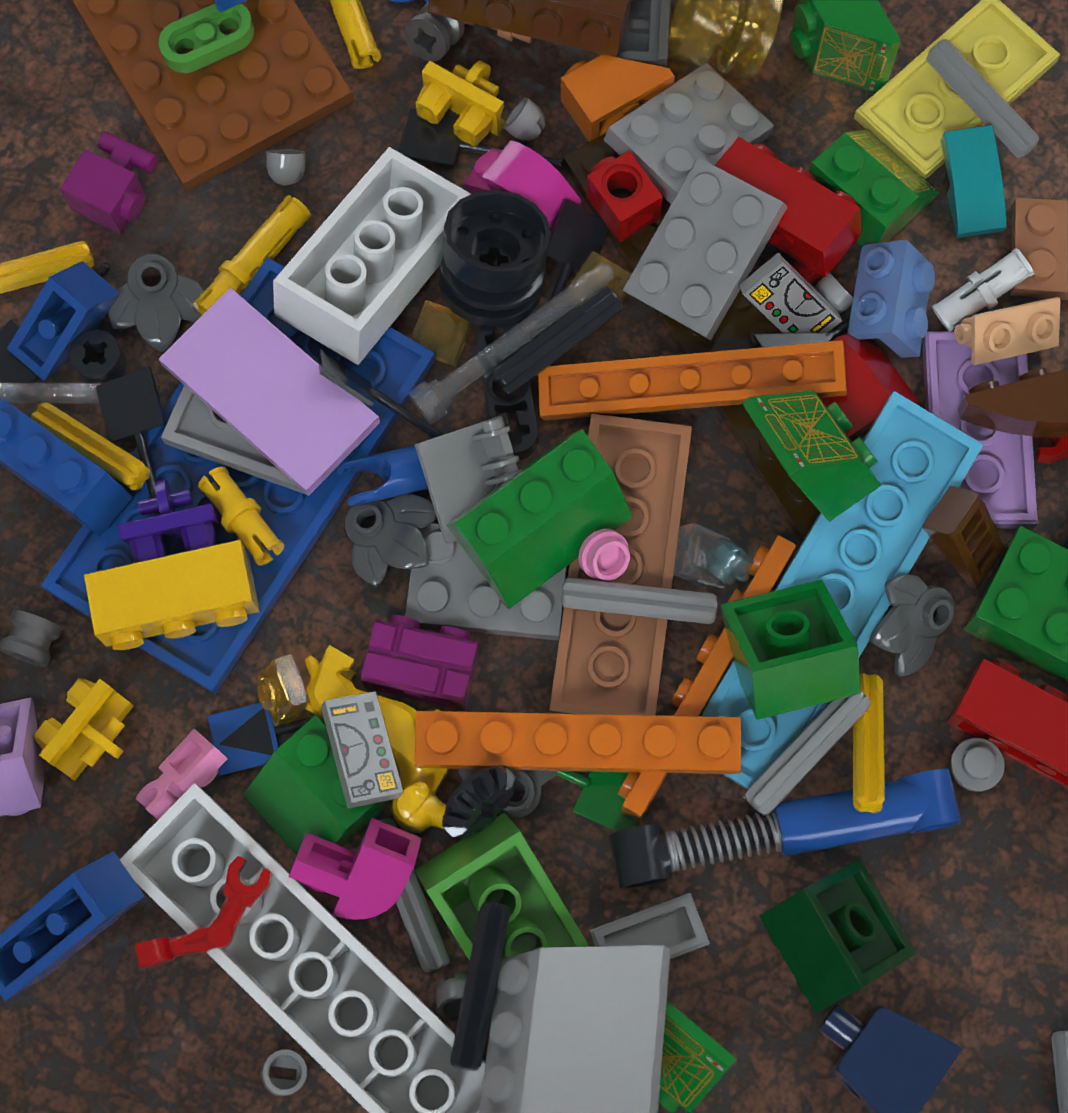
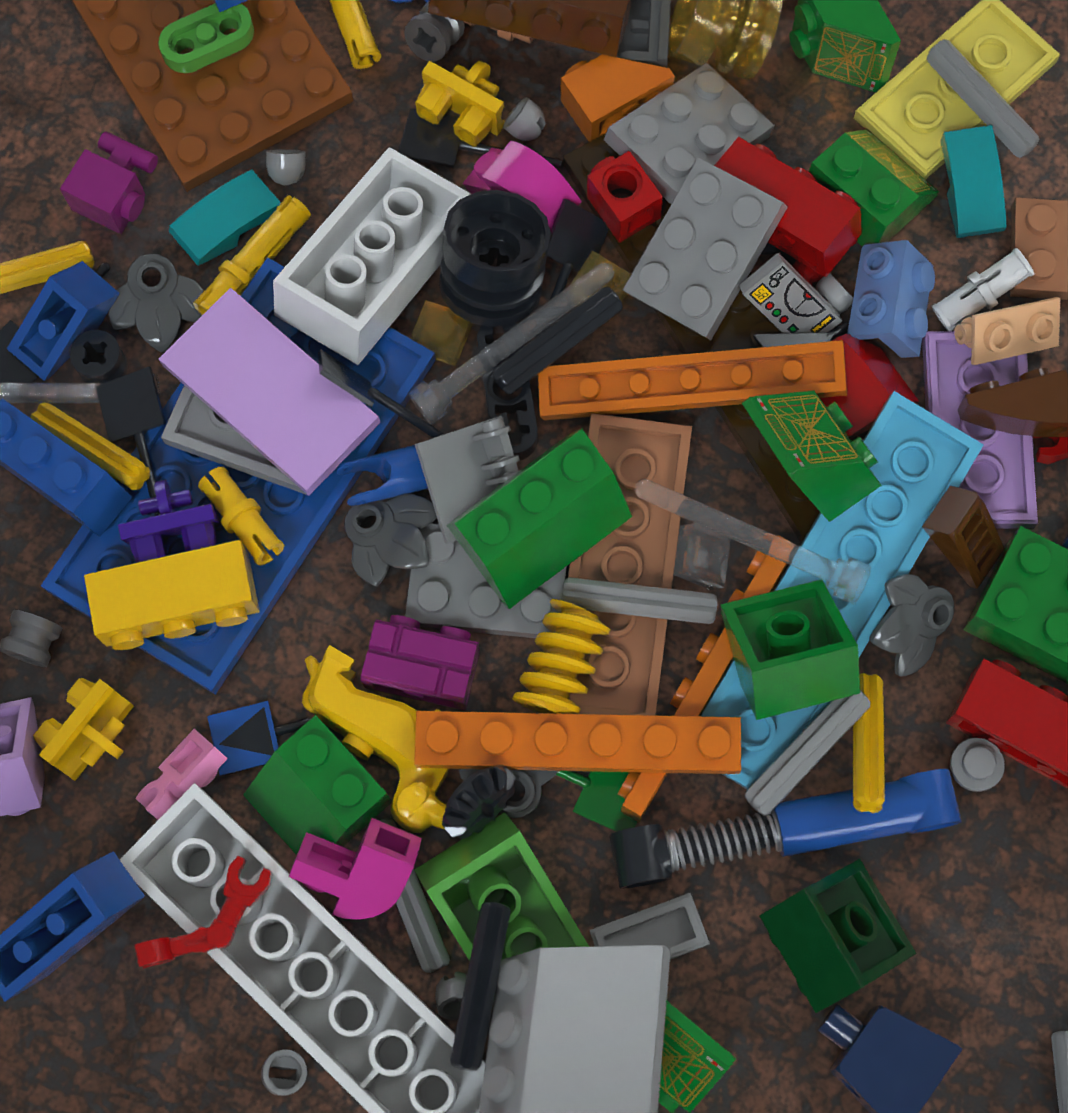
(221, 216): none -> teal slope
(282, 690): clear yellow plate -> none
(361, 749): light grey tile -> none
(561, 660): none -> yellow piece
(604, 555): bright pink plate -> none
(729, 561): clear light blue plate -> none
(843, 576): none -> clear piece

